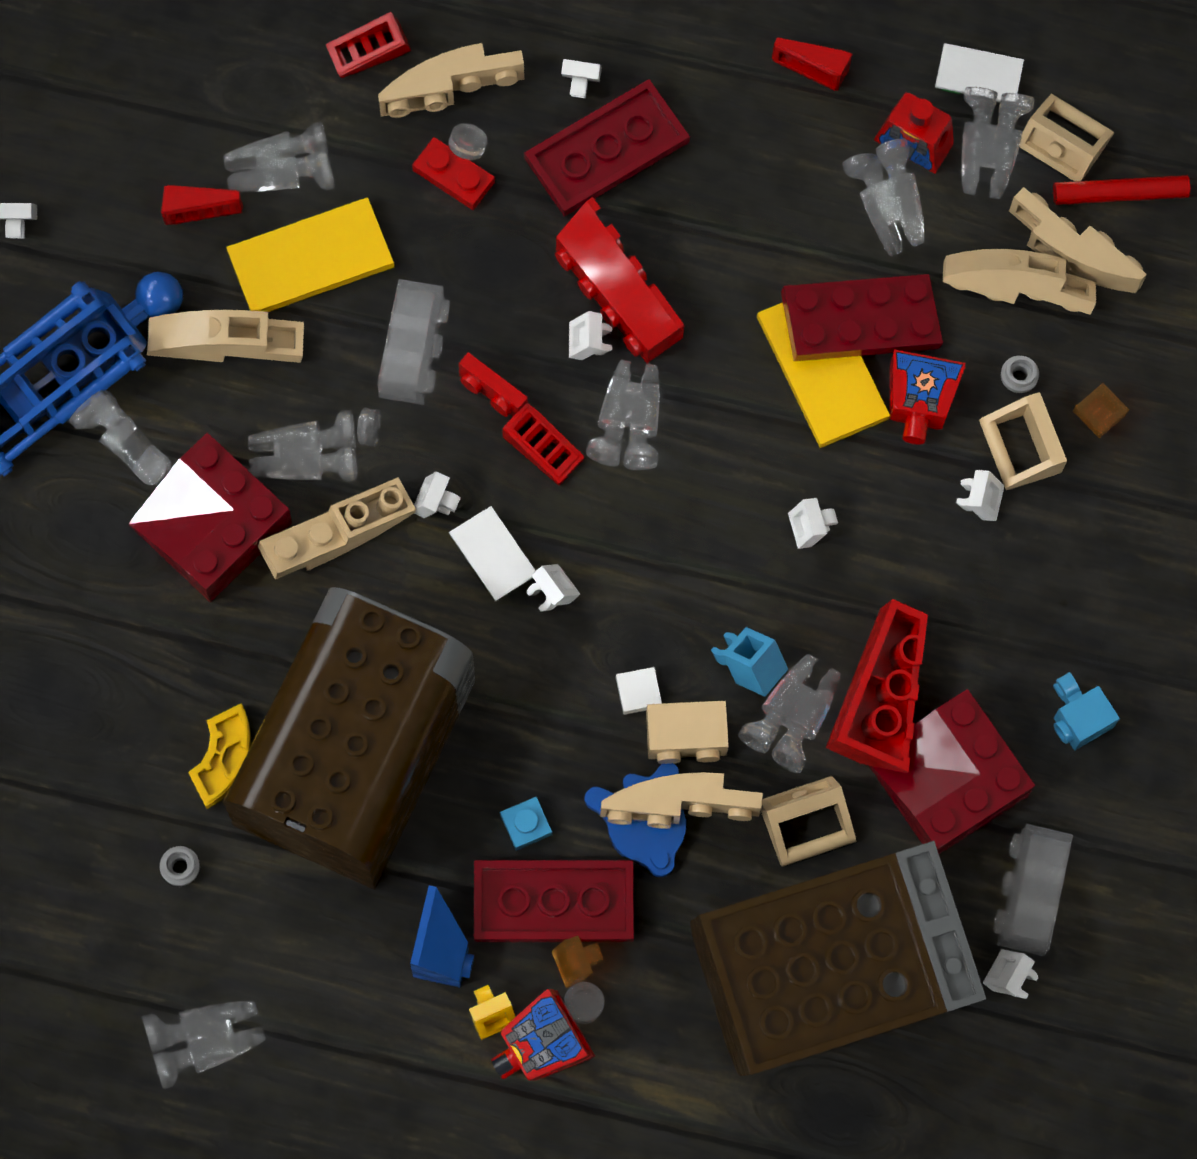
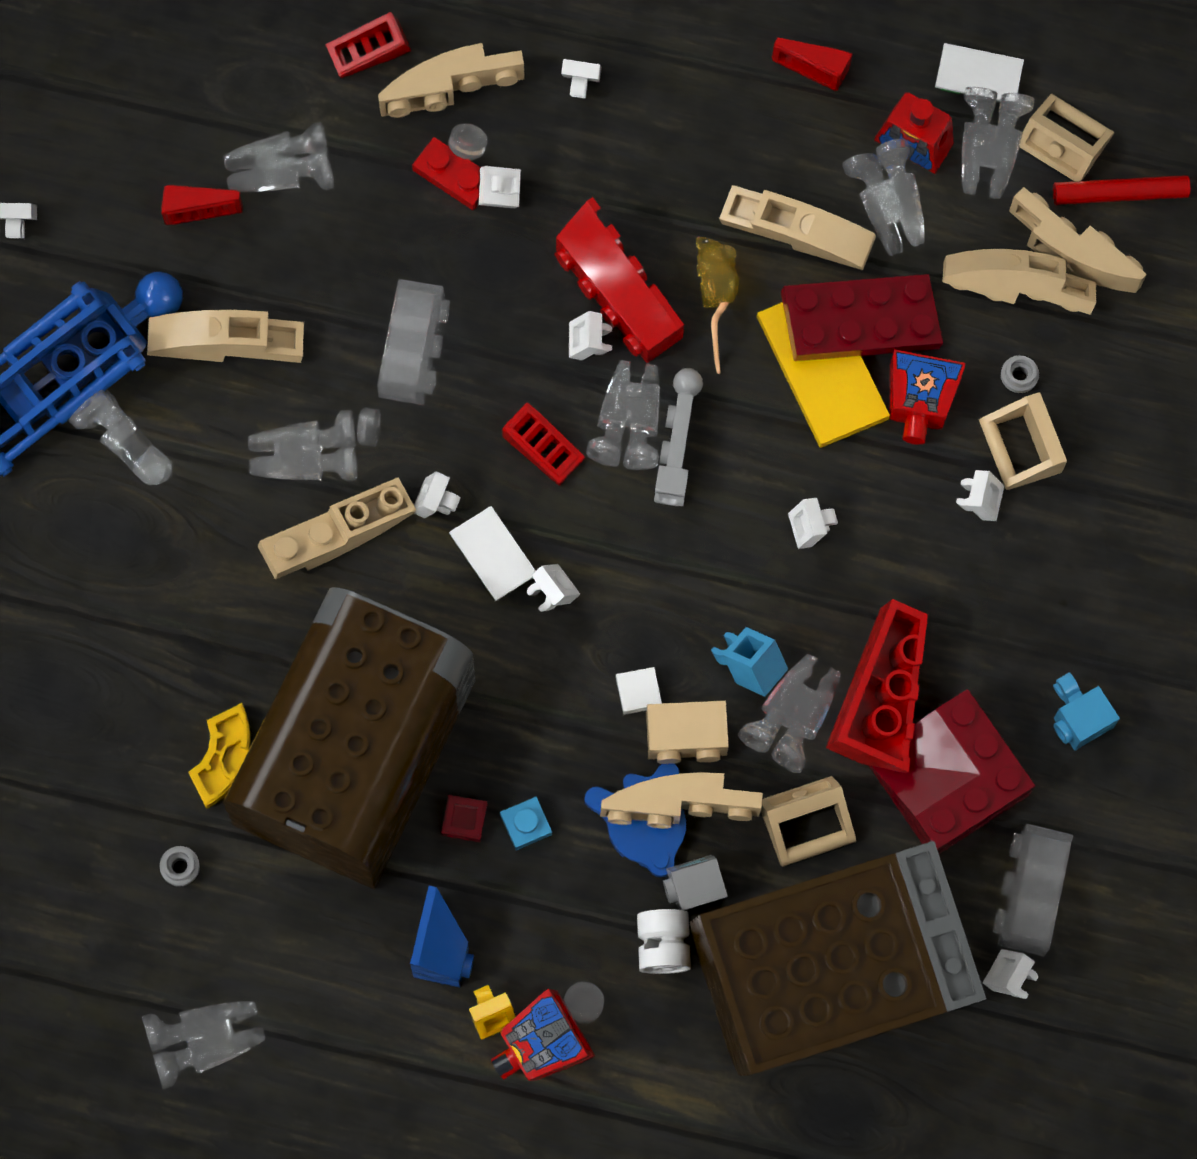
(209, 517): dark red slope -> none
(310, 256): yellow tile -> none
(464, 818): none -> dark red tile
(482, 379): red plate -> none
(499, 187): none -> white tile
(553, 900): dark red plate -> none
(575, 961): clear orange tile -> none
(606, 147): dark red plate -> none
(663, 941): none -> white wheel
(671, 478): none -> light grey plate
(694, 883): none -> light grey brick
(718, 282): none -> clear yellow animal
(798, 224): none -> tan slope
(1101, 410): clear orange tile -> none

